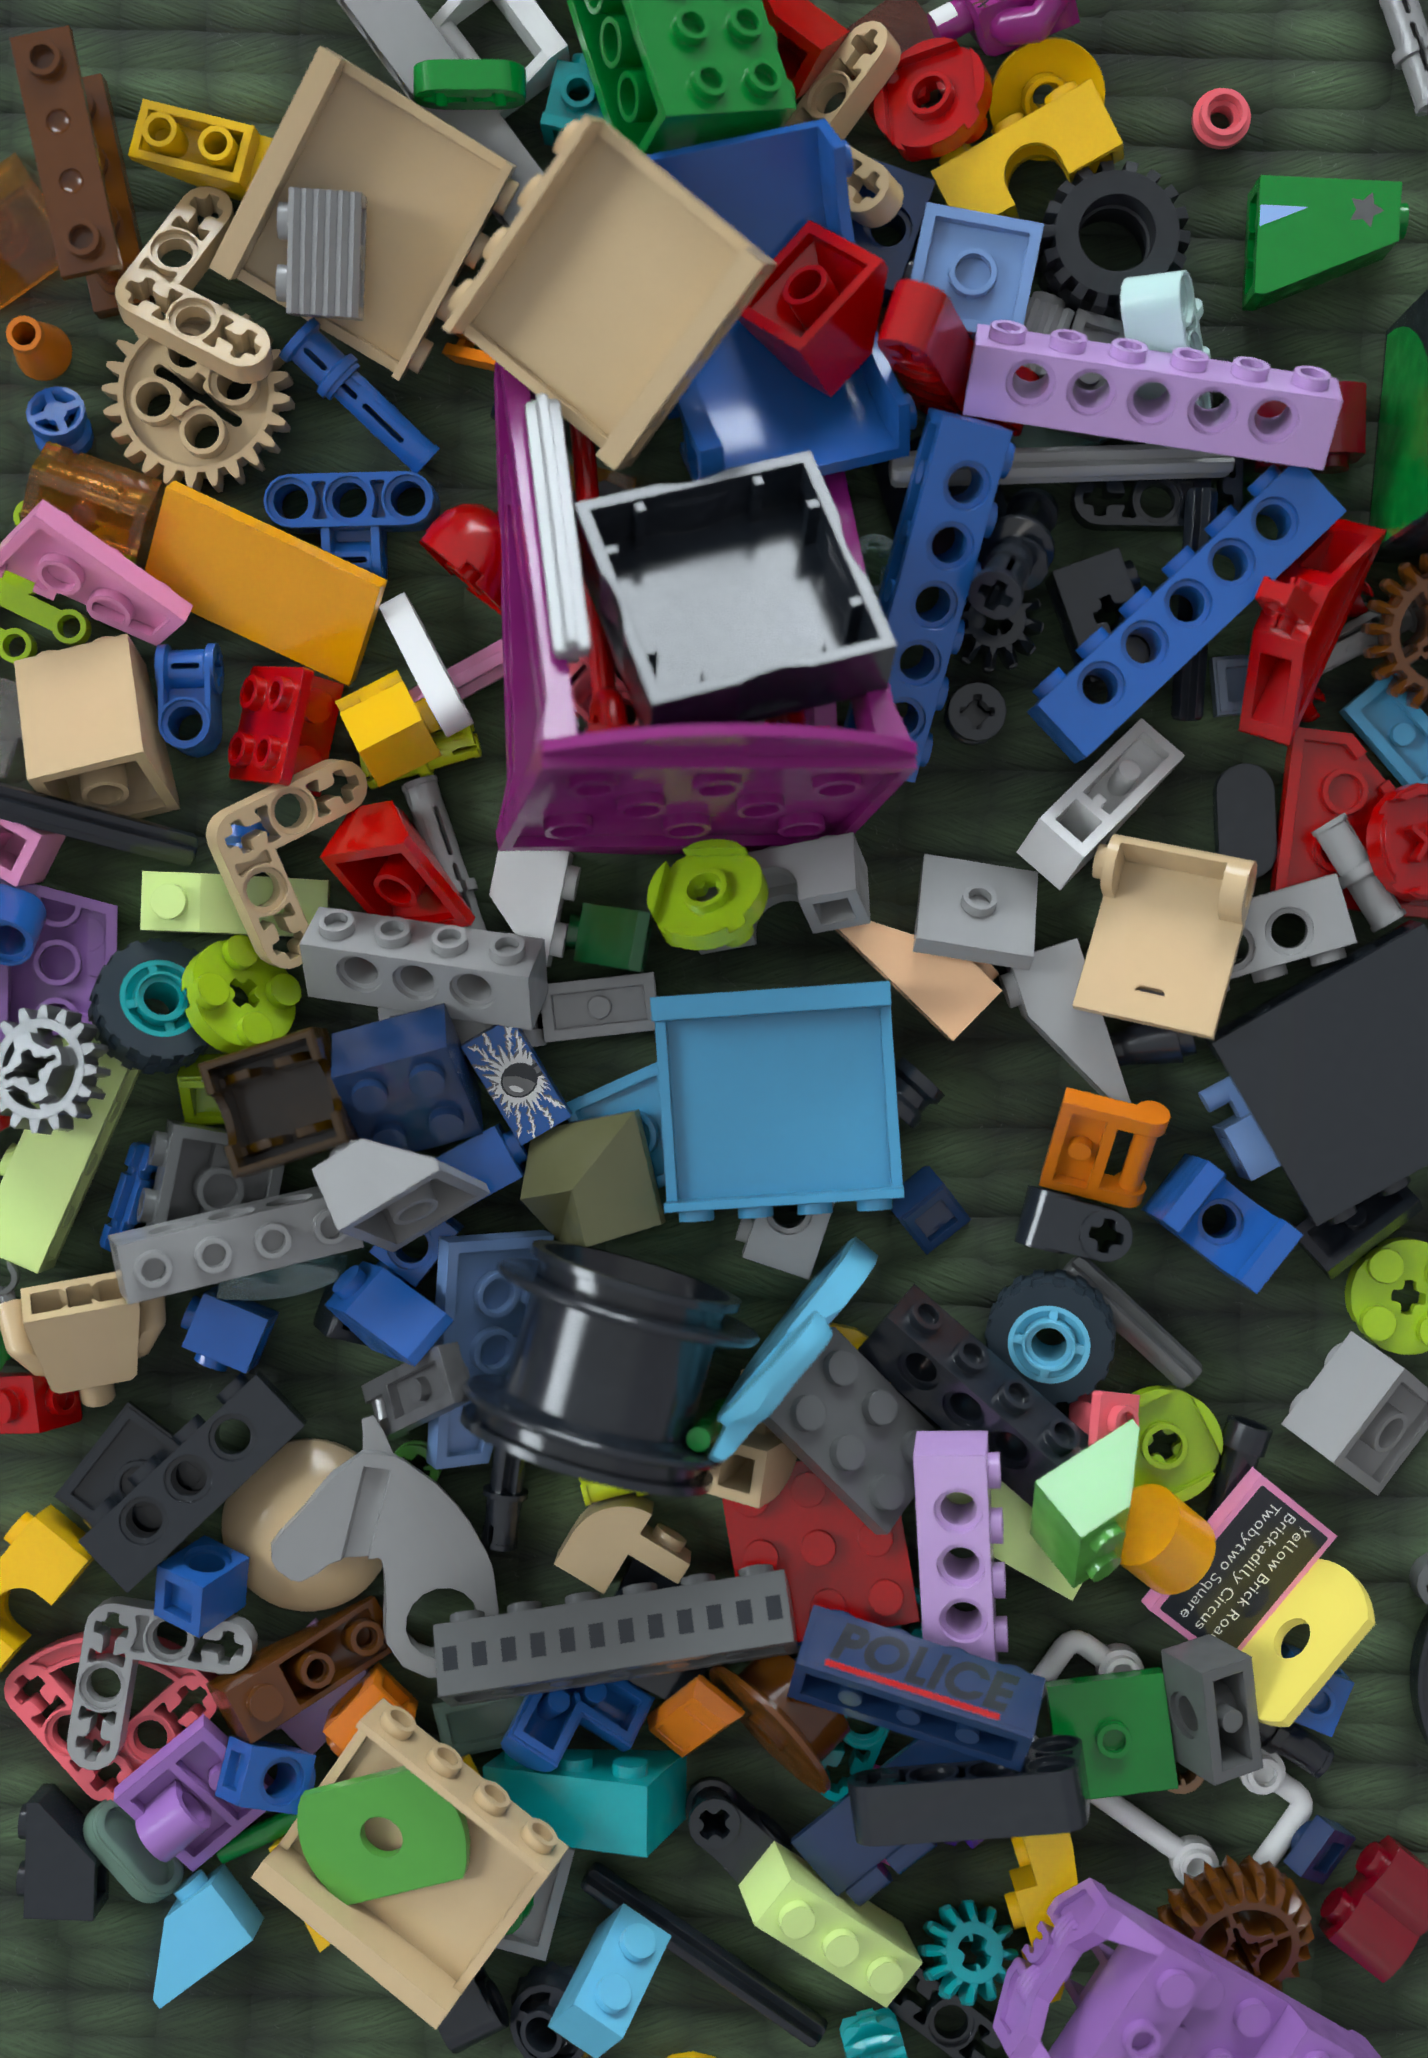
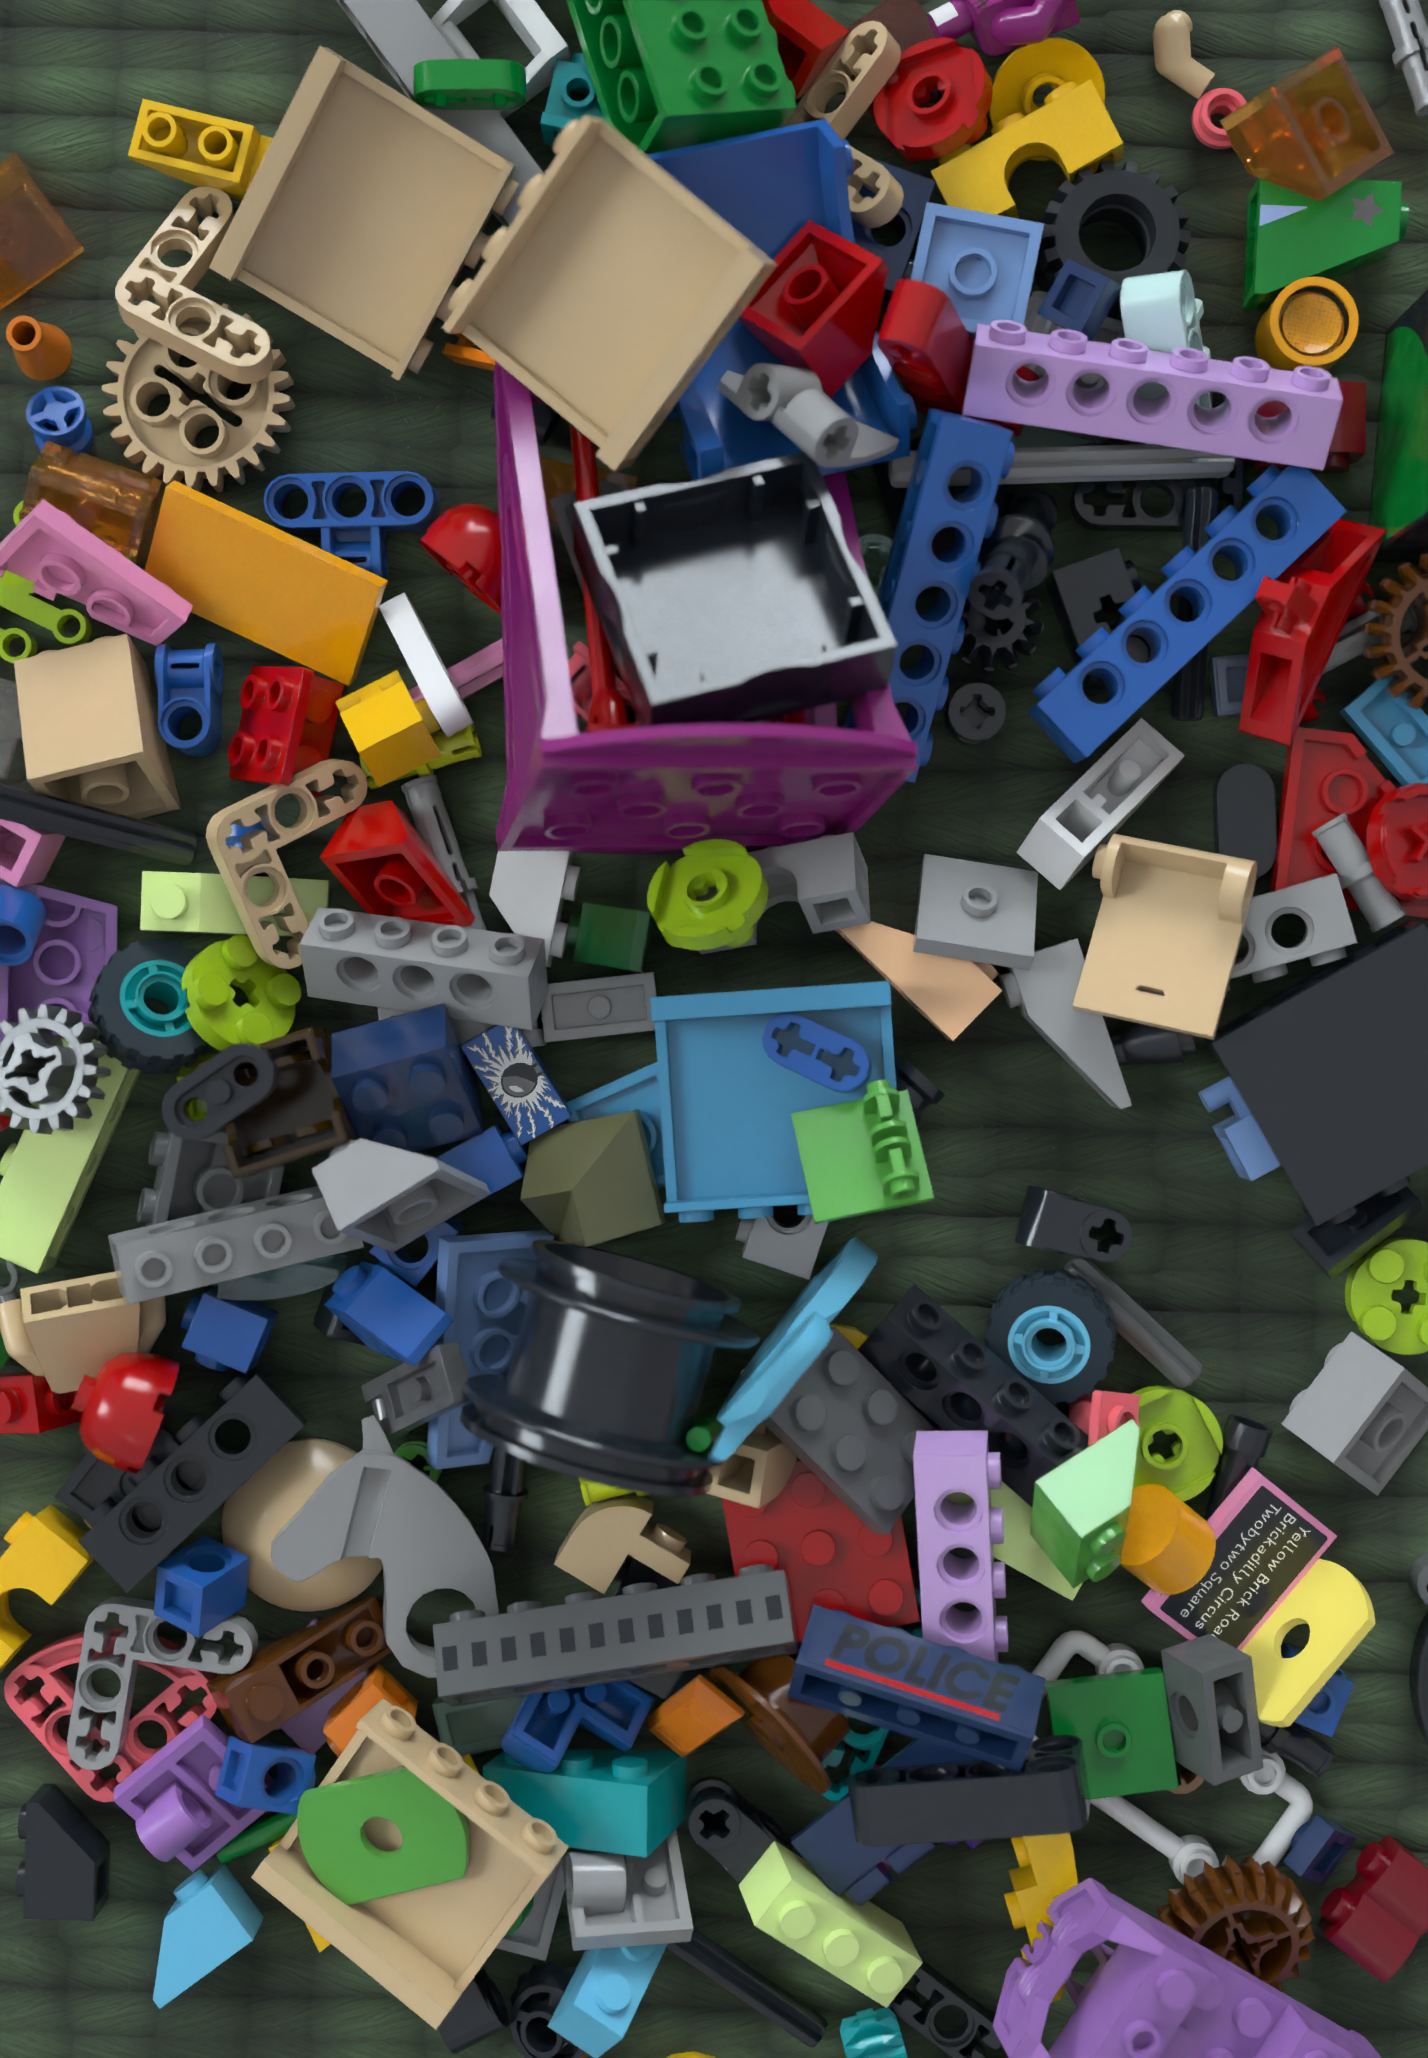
(78, 164): reddish brown fence -> none
(115, 1842): sand green tile -> none
(124, 1407): none -> red cylinder
(128, 1192): blue axle -> none
(222, 1091): none -> black plate
(323, 253): light grey brick -> none
(334, 370): blue pin -> none
(557, 529): axle -> none
(627, 1897): none -> light grey plate
(804, 414): none -> light grey panel
(823, 1040): none -> blue beam
(862, 1155): none -> bright green hinge
(928, 1210): dark blue slope -> none
(948, 1959): teal gear -> none
(1079, 299): none -> dark blue plate
(1085, 1140): orange plate -> none
(1173, 54): none -> tan arm
(1248, 1244): blue piece -> none
(1307, 325): none -> light orange piece
(1309, 130): none -> clear orange slope

